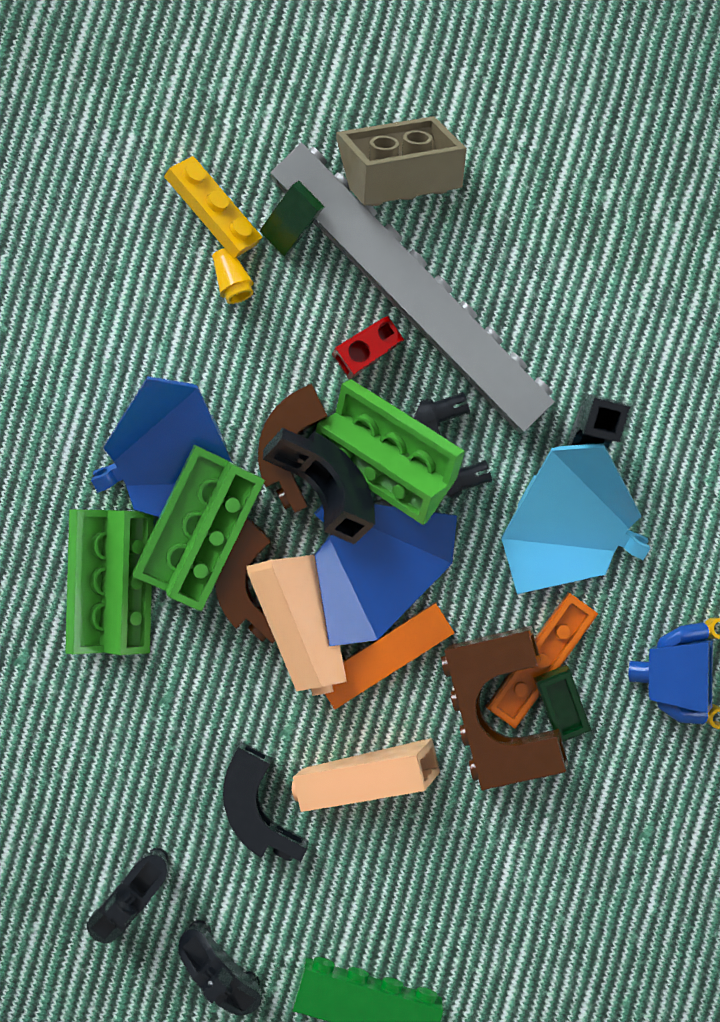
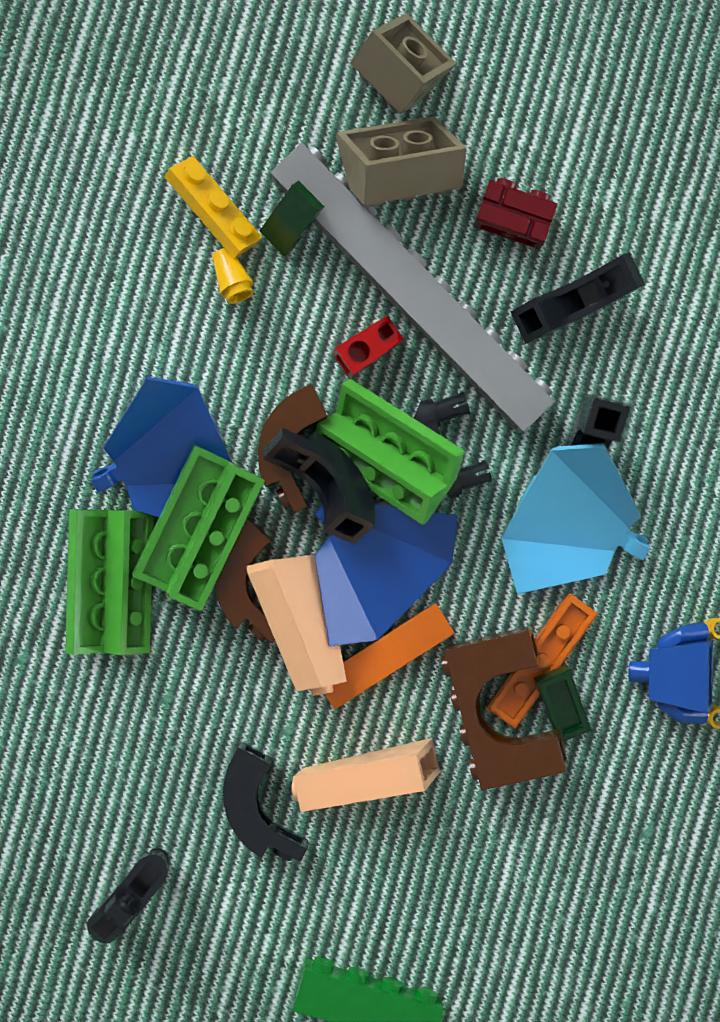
(217, 973): black connector -> none
(402, 62): none -> dark tan slope
(515, 213): none -> dark red brick
(578, 299): none -> black arch

